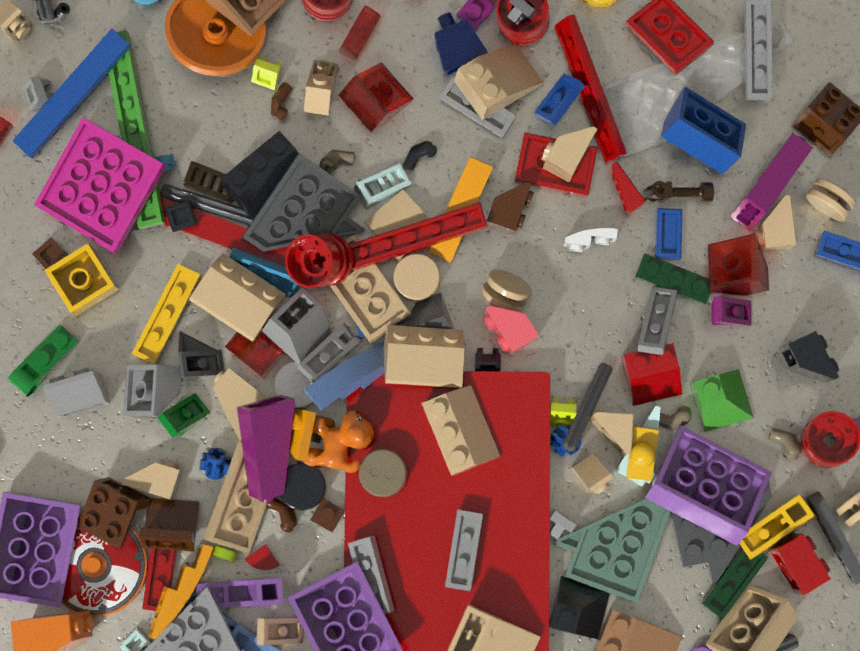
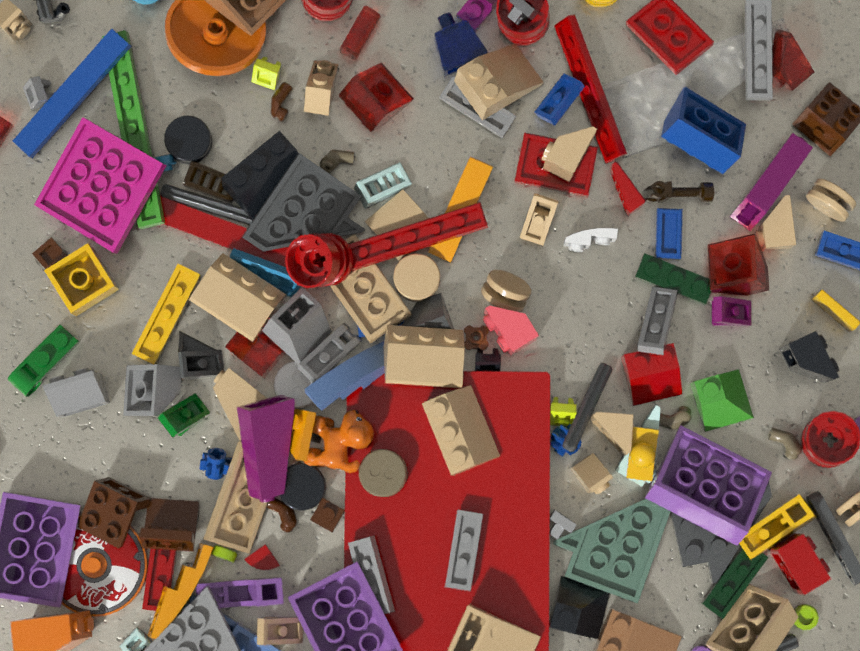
(156, 479): tan slope -> none
(181, 216): black tile -> none
(188, 139): none -> black head
(417, 151): black arm -> none
(481, 332): none -> dark orange plate
(507, 208): reddish brown slope -> none
(539, 219): none -> tan slope
(788, 62): none -> clear red slope
(807, 617): none -> lime tile
(835, 310): none -> yellow tile

